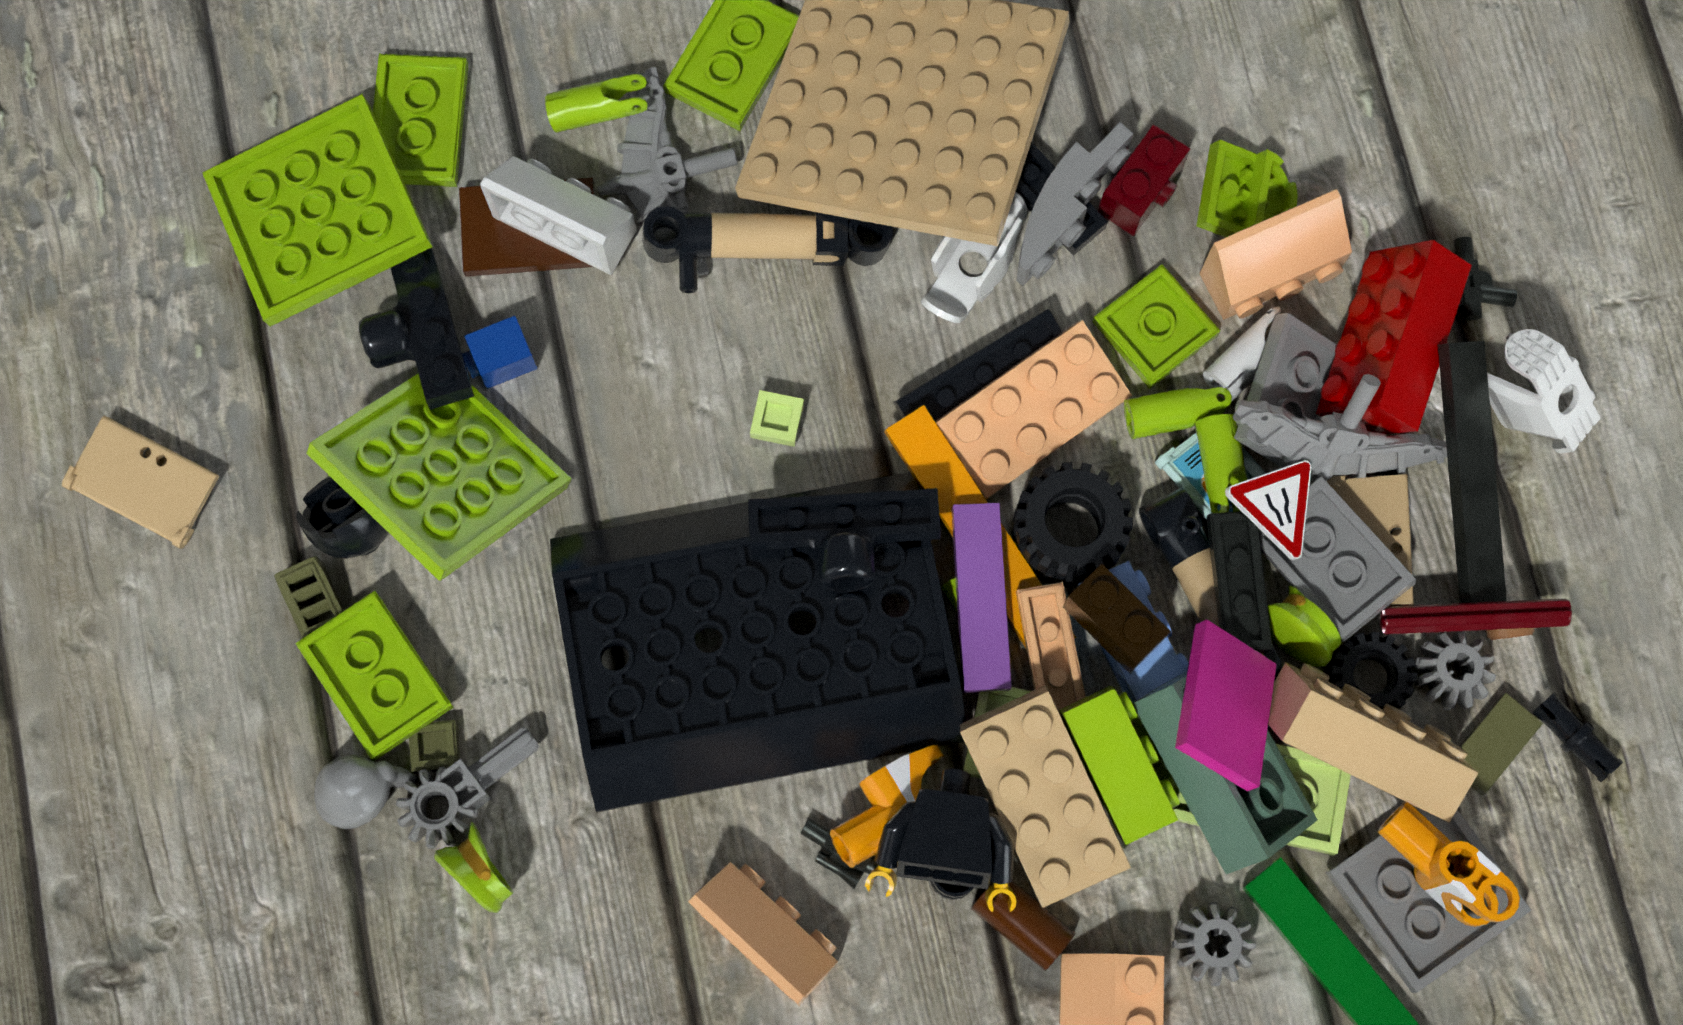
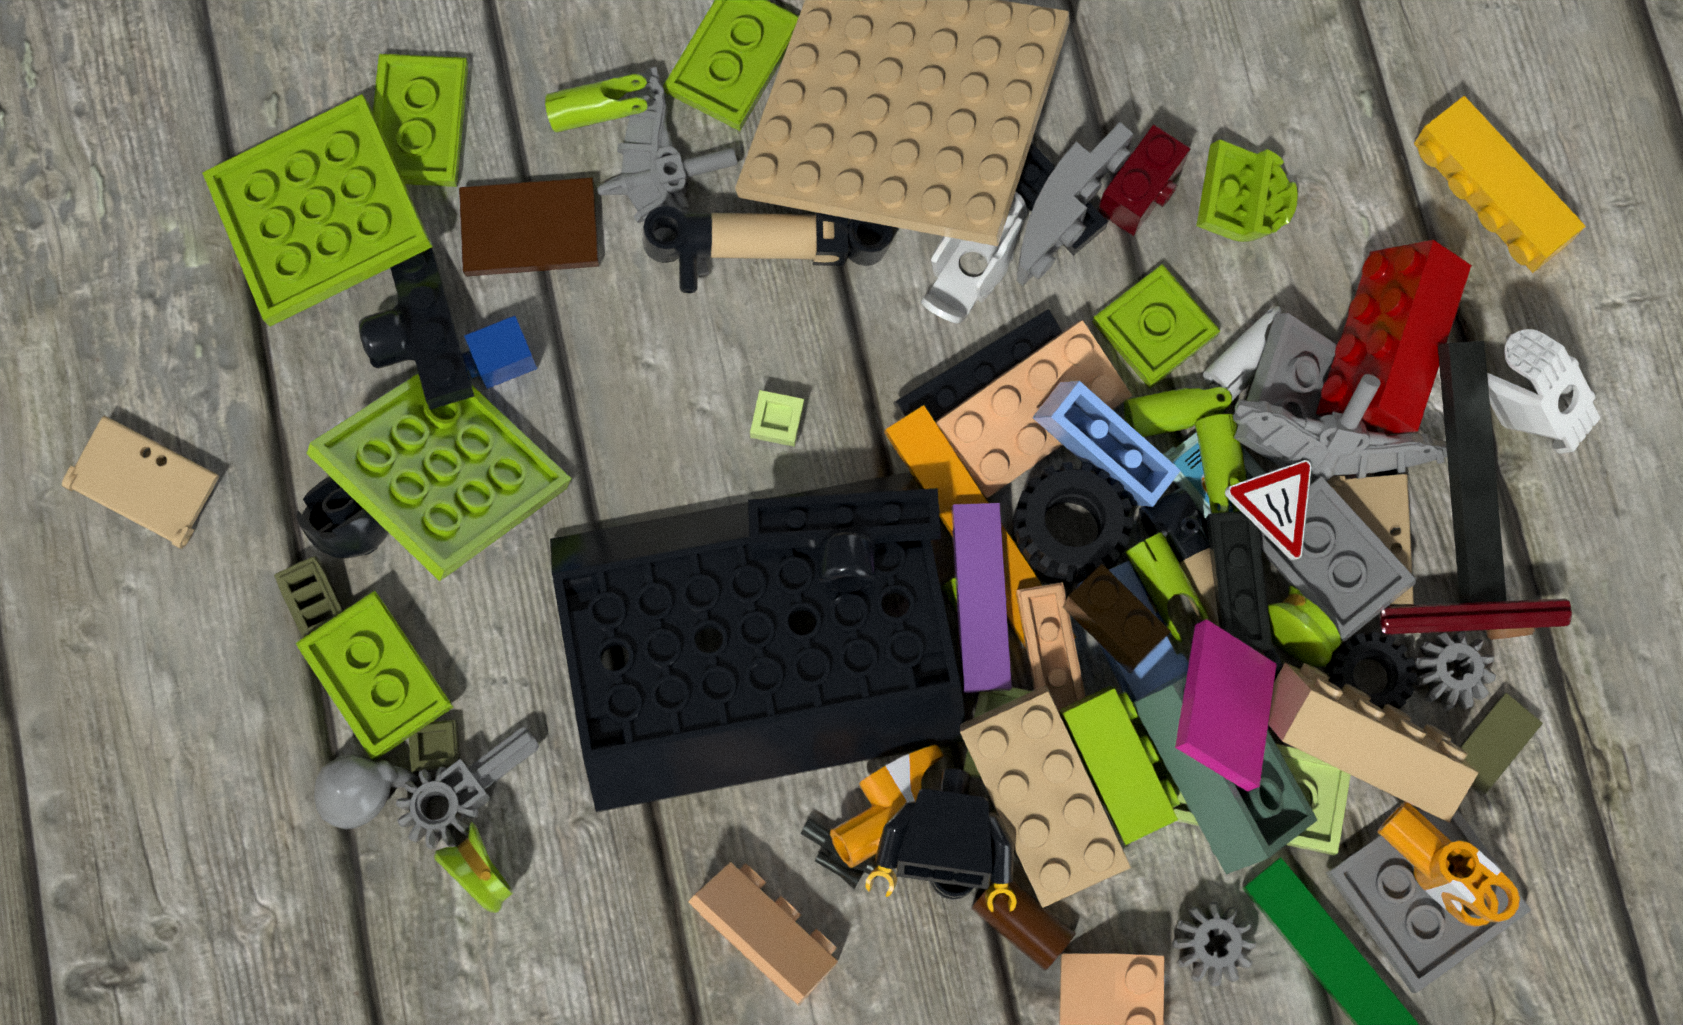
(559, 212): white slope -> none
(1106, 442): none -> light blue brick
(1162, 576): none -> lime piece
(1278, 256): light nougat slope -> none
(1479, 285): pearl dark grey piece -> none
(1498, 184): none -> yellow brick
(1577, 737): black pin -> none

